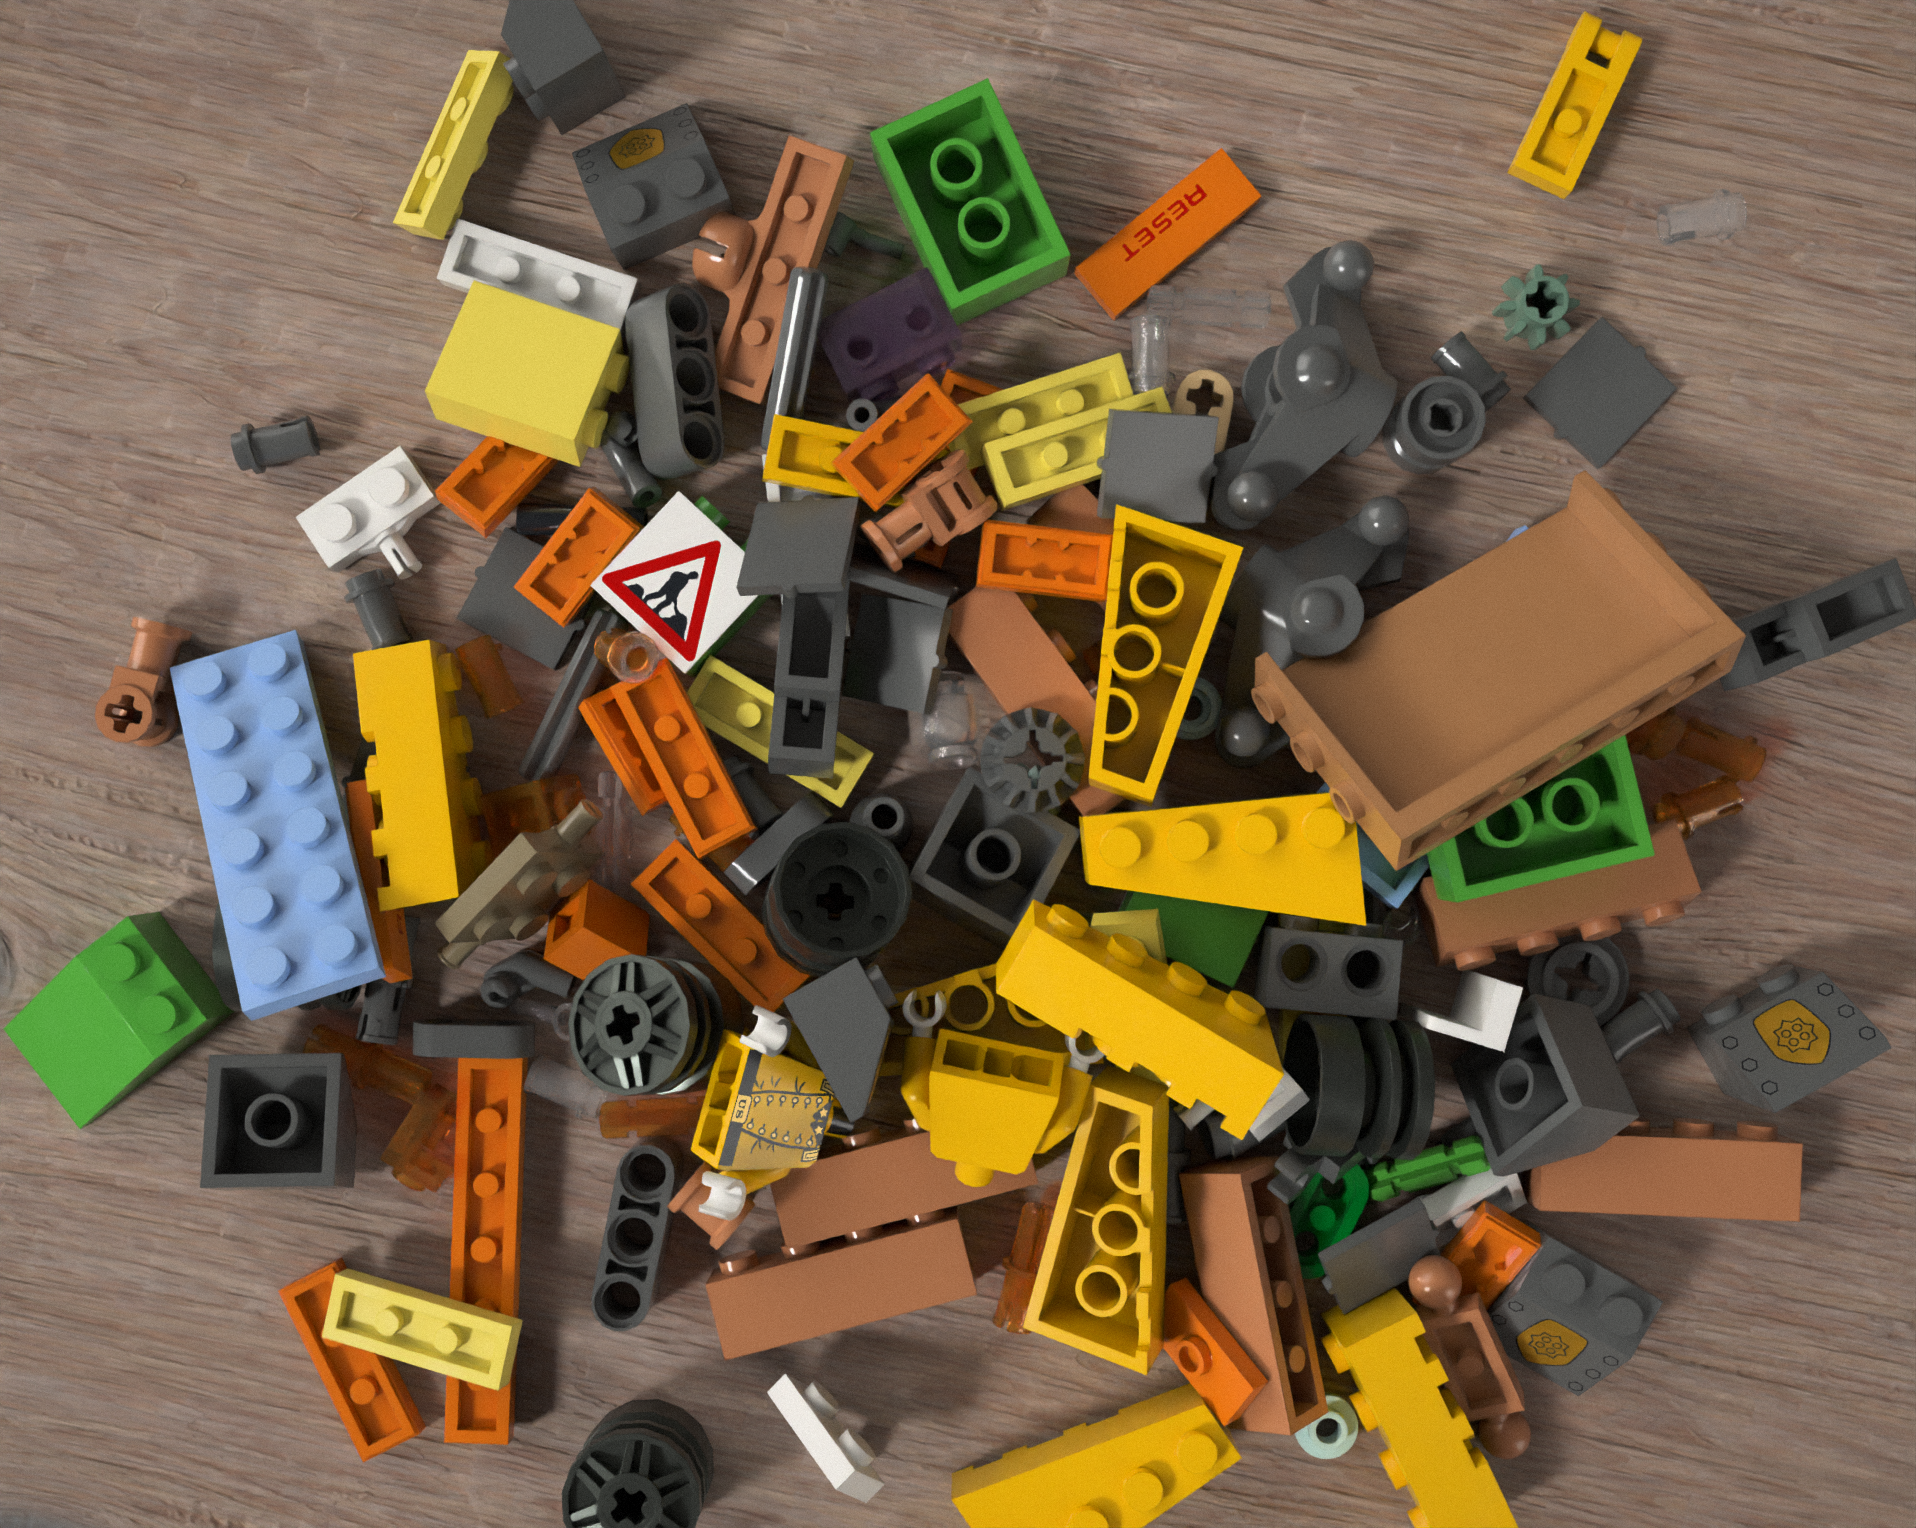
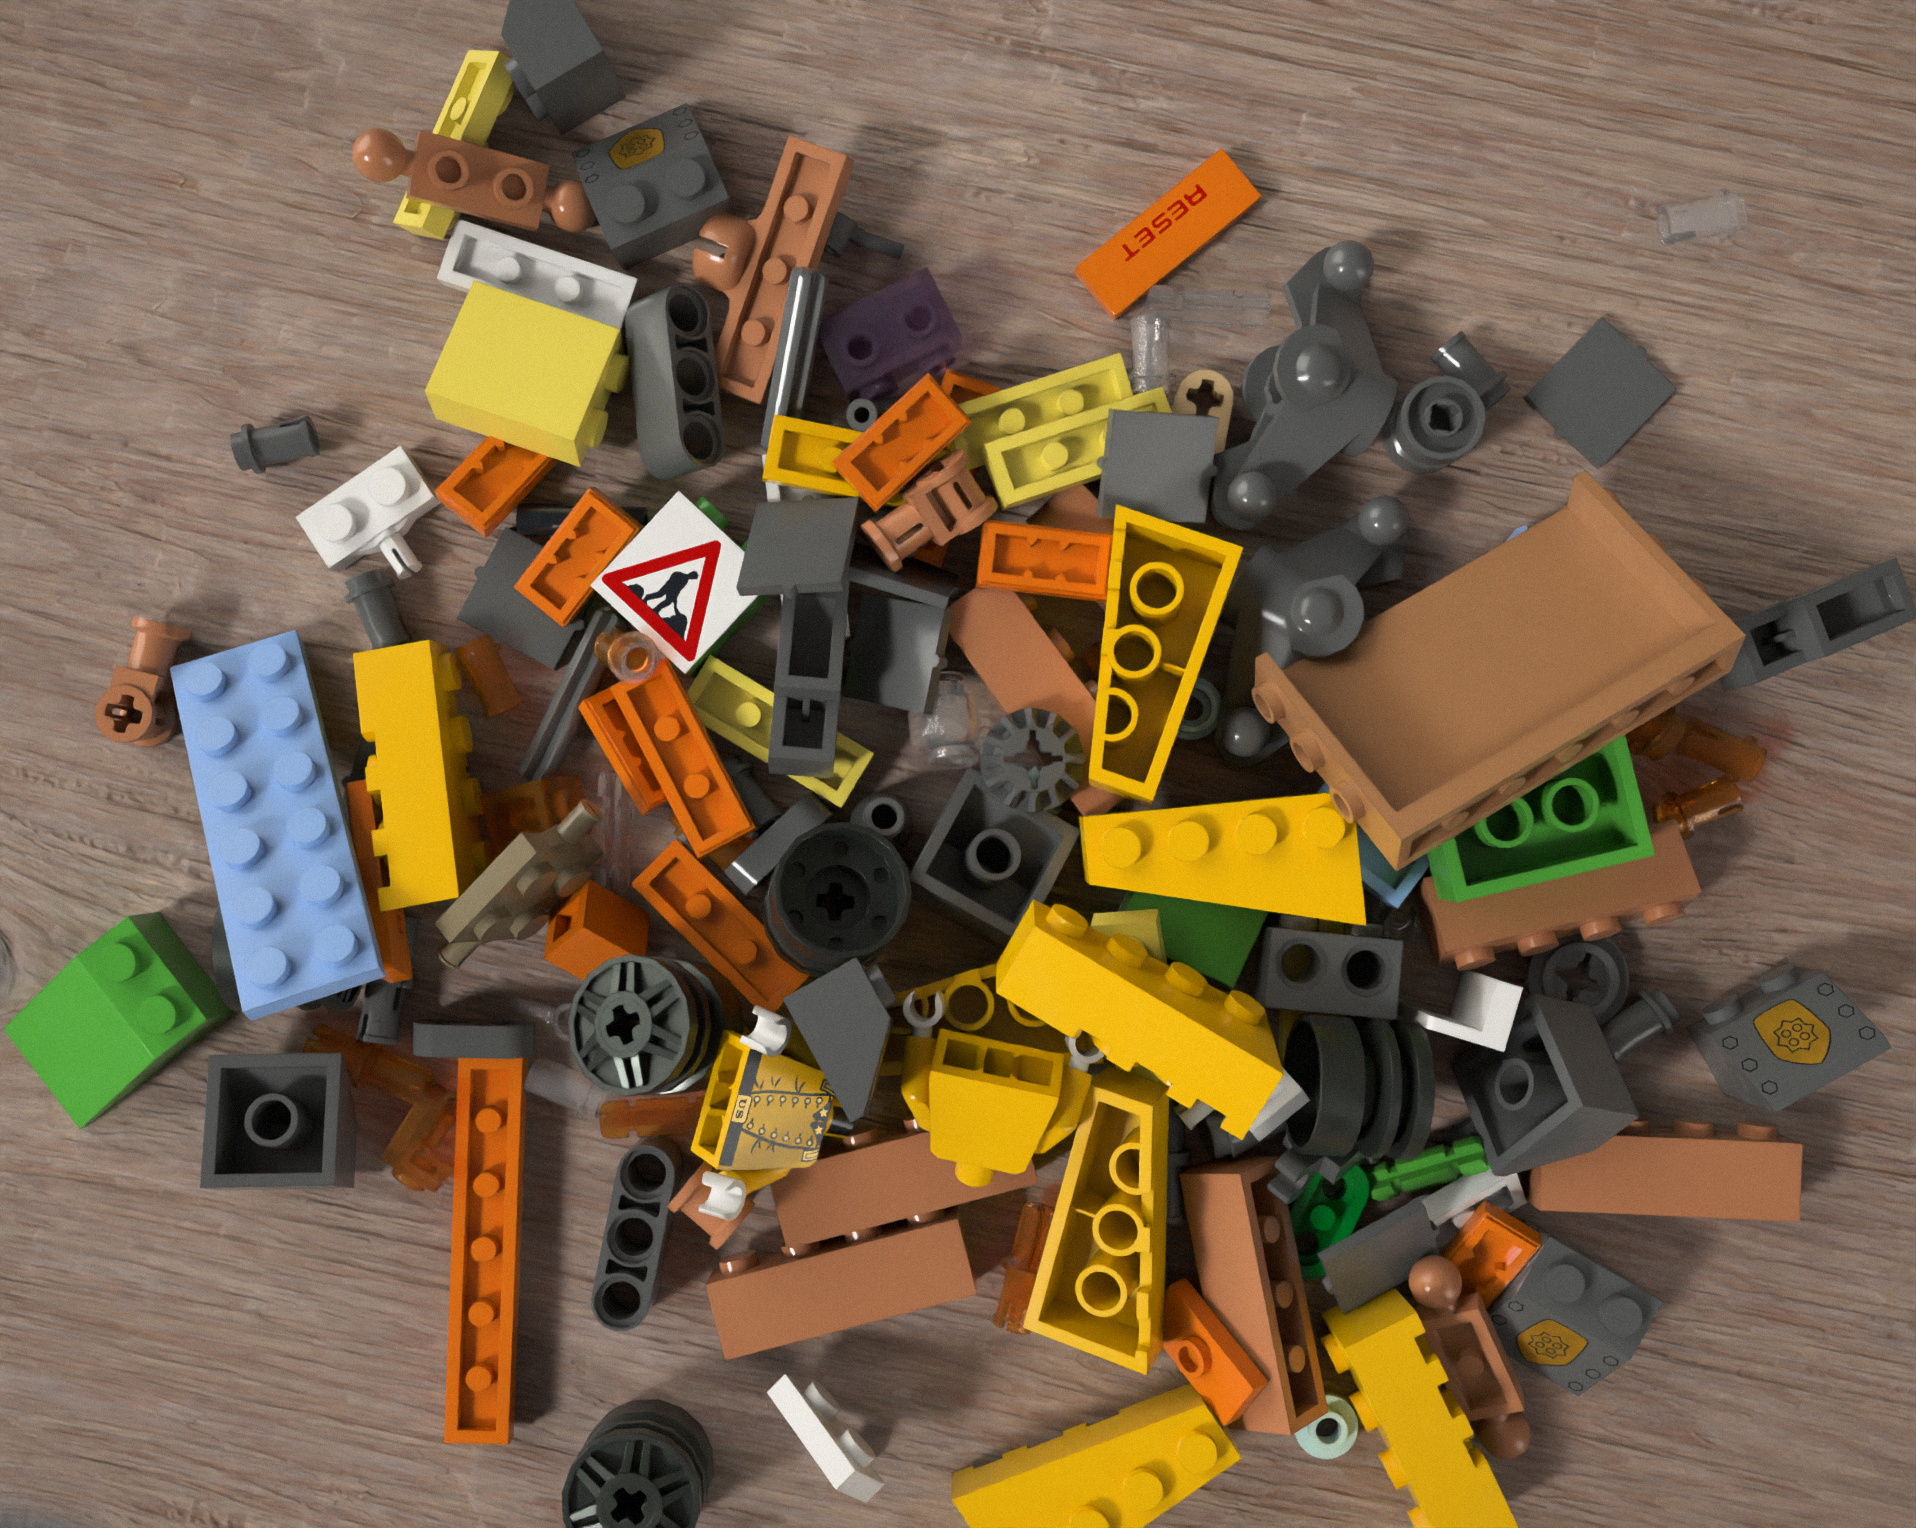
(360, 1382): orange tile -> none
(422, 1329): light yellow plate -> none
(473, 180): none -> nougat plate
(521, 974): dark grey arm -> none
(624, 457): dark grey arm -> none
(970, 201): bright green brick -> none
(1546, 294): sand green gear -> none
(1574, 107): yellow plate -> none

